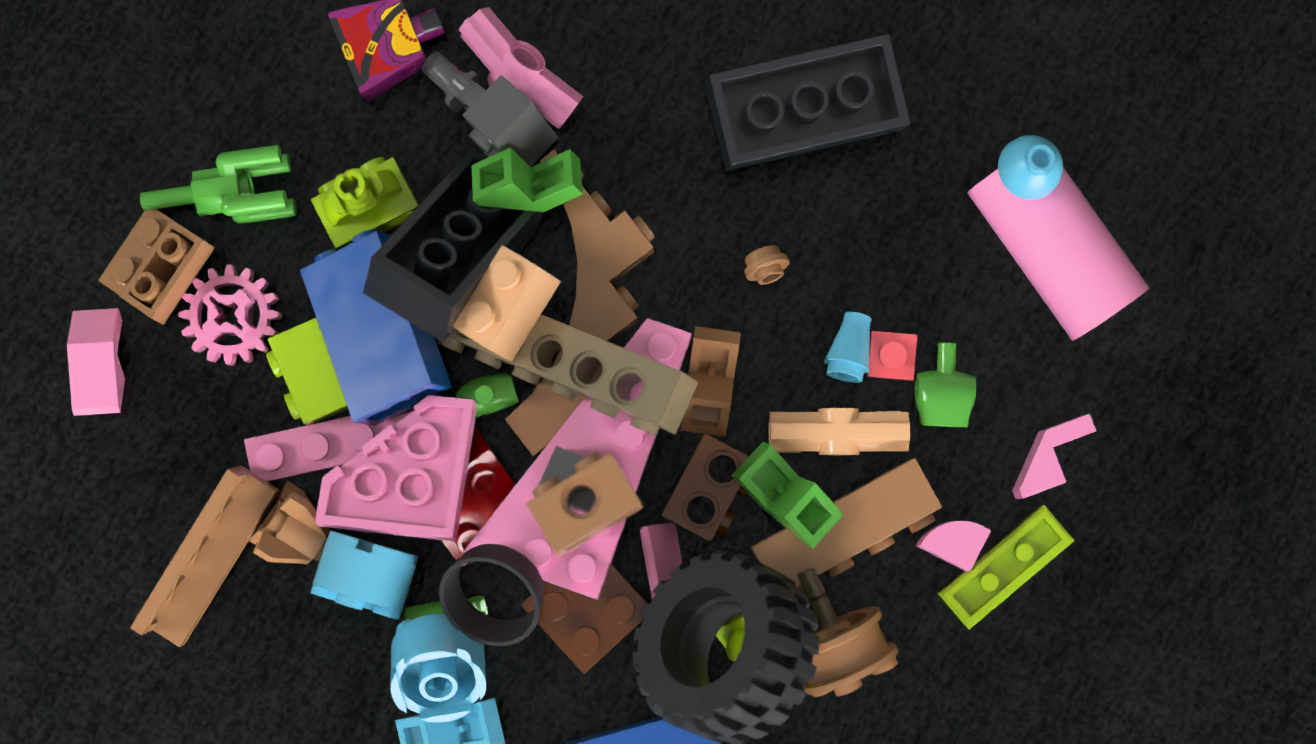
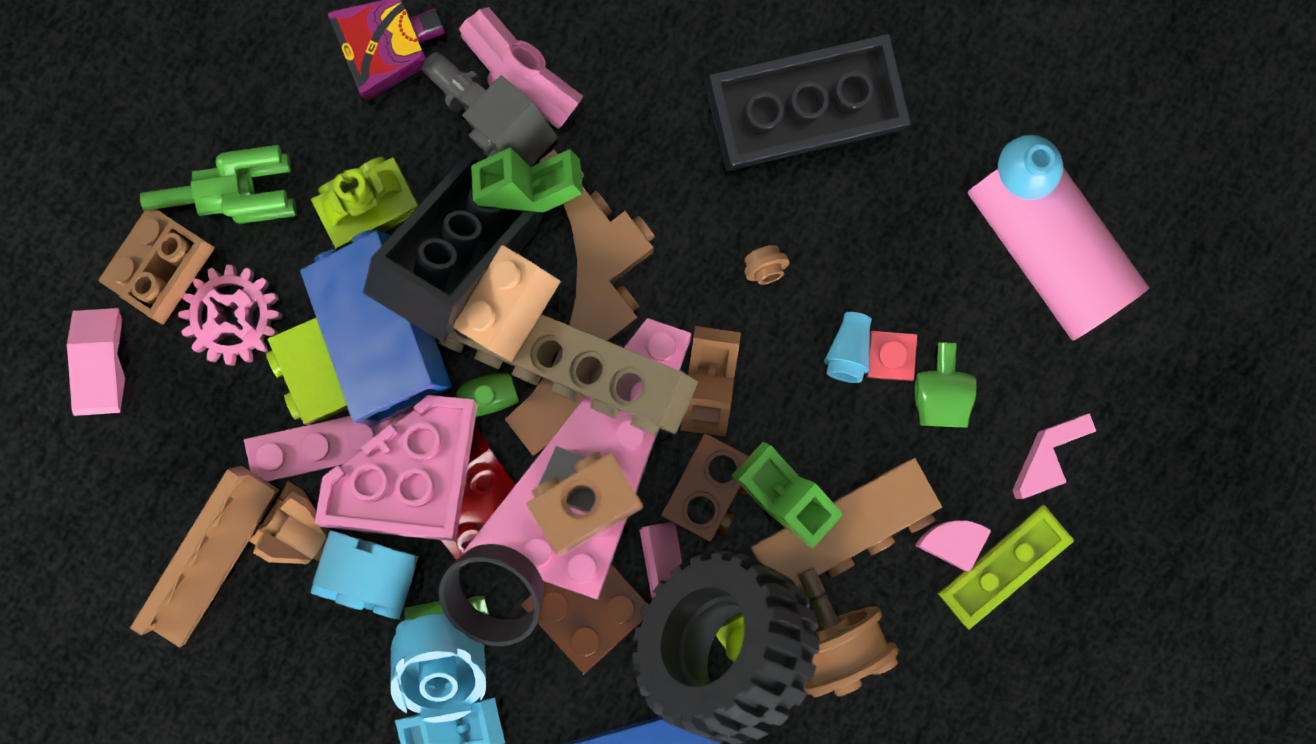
(839, 431): light nougat piece -> none

